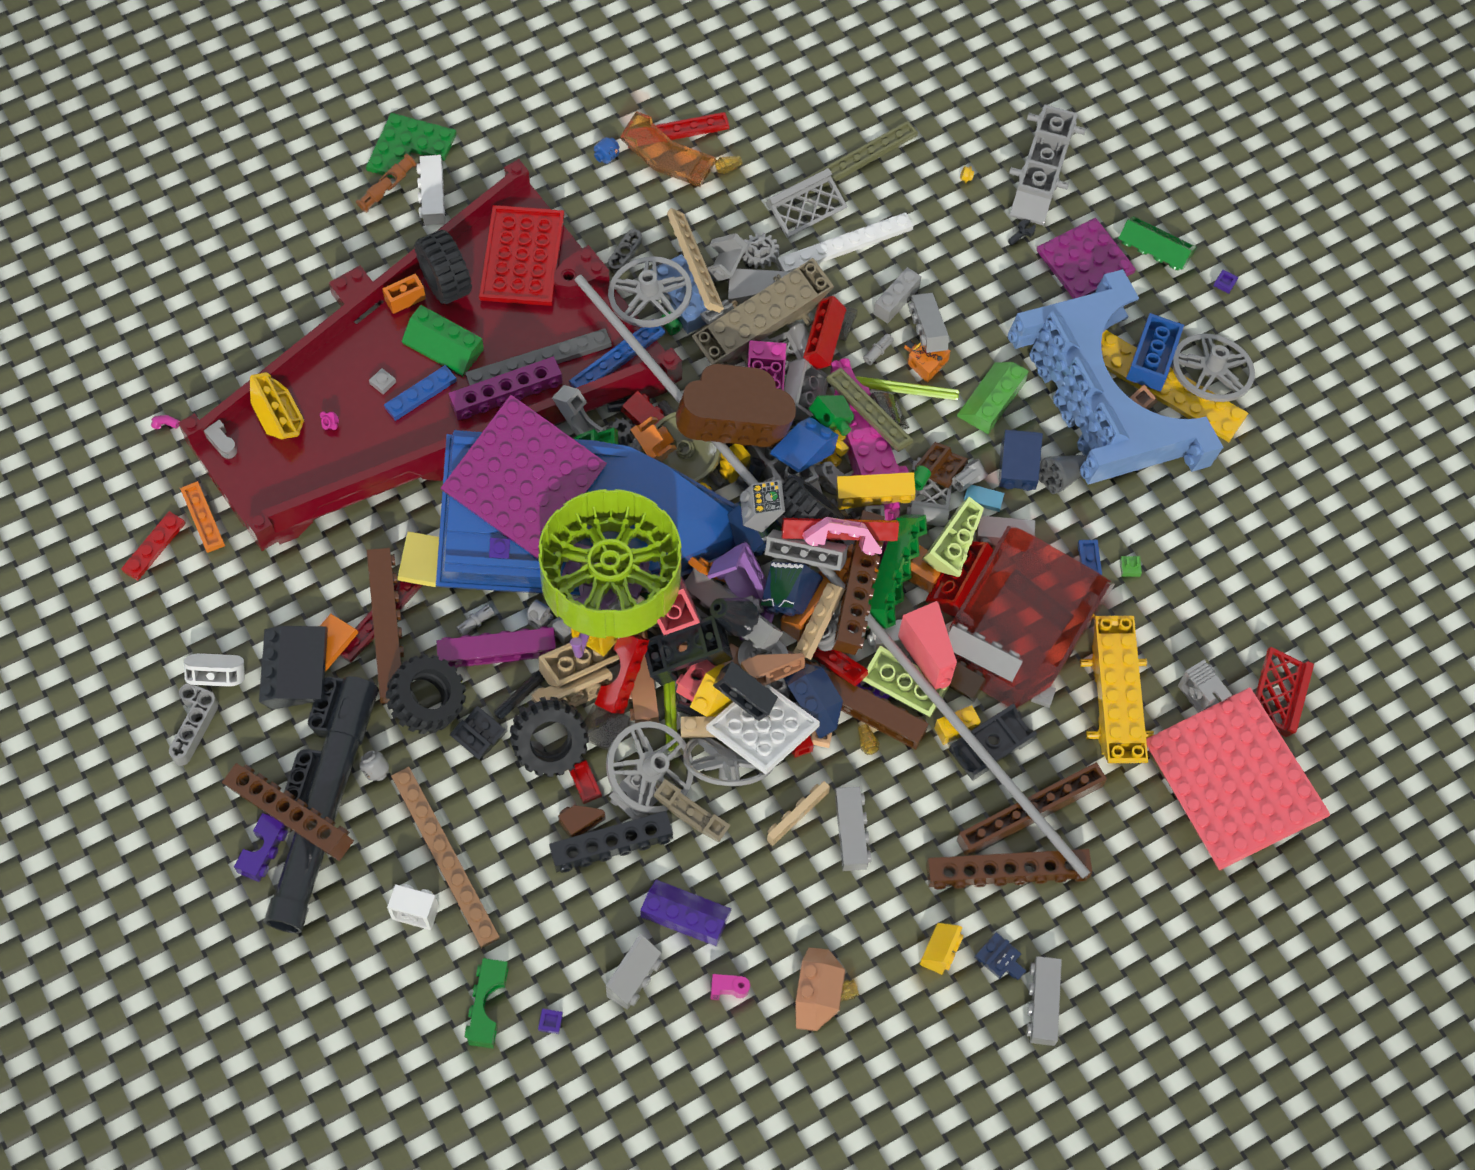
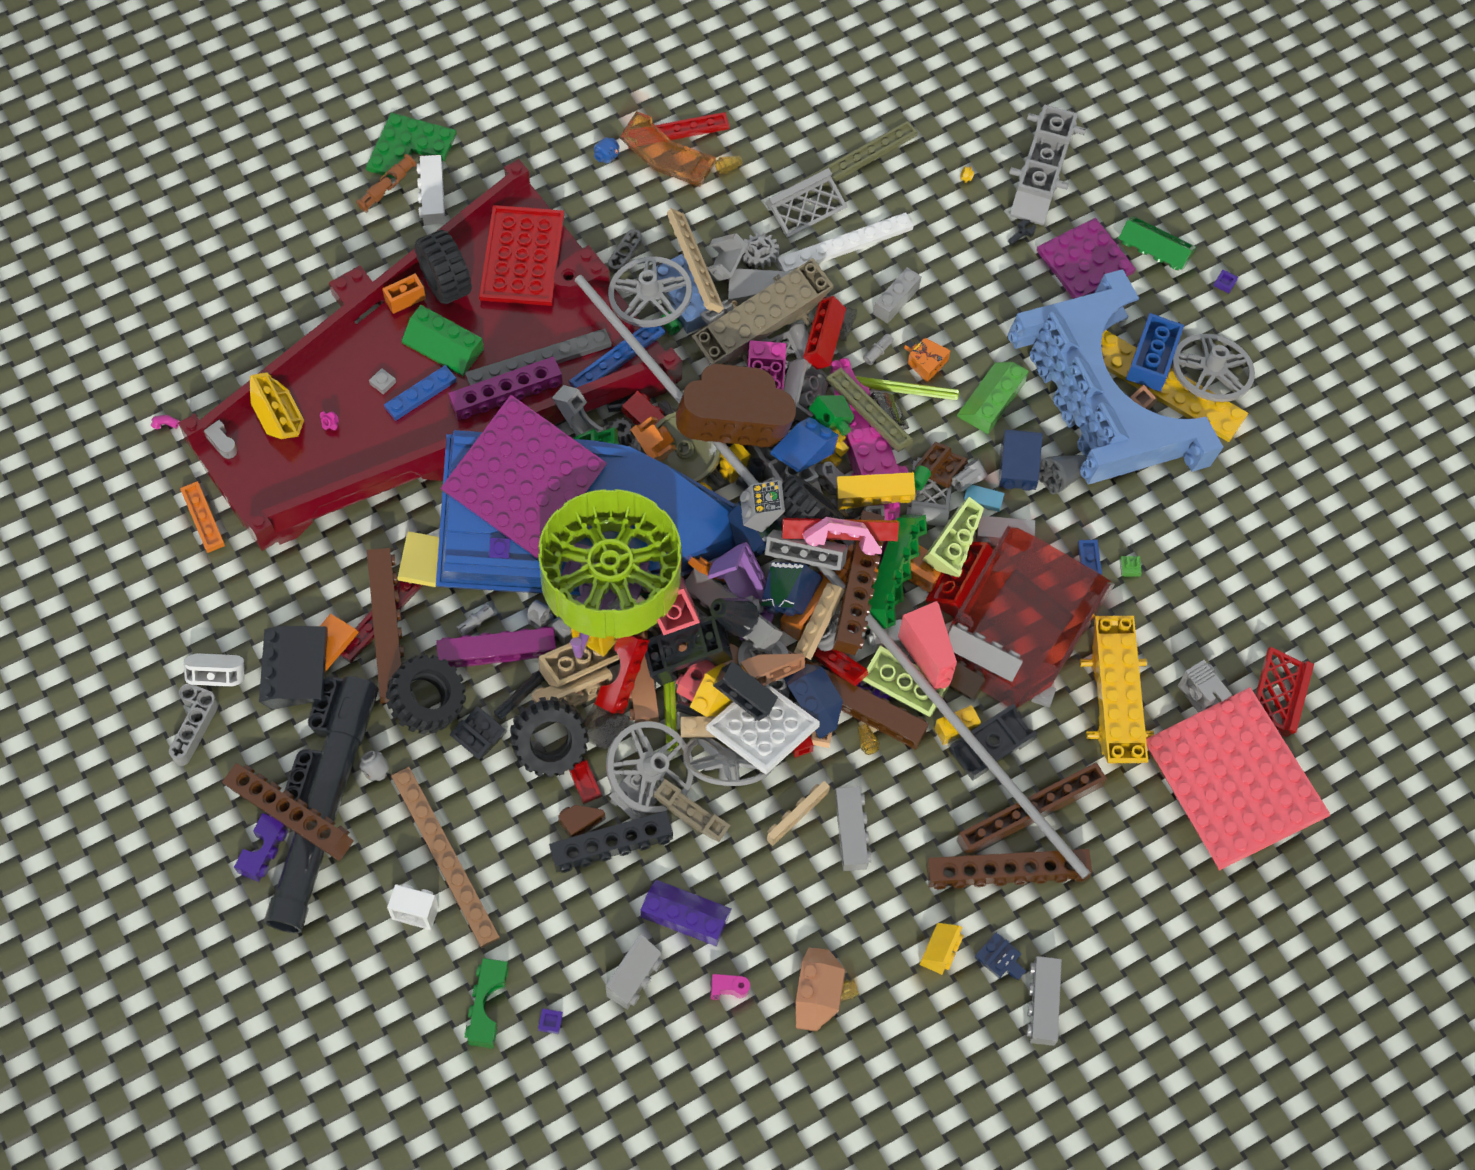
(153, 546): red plate -> none
(928, 322): light grey brick -> none

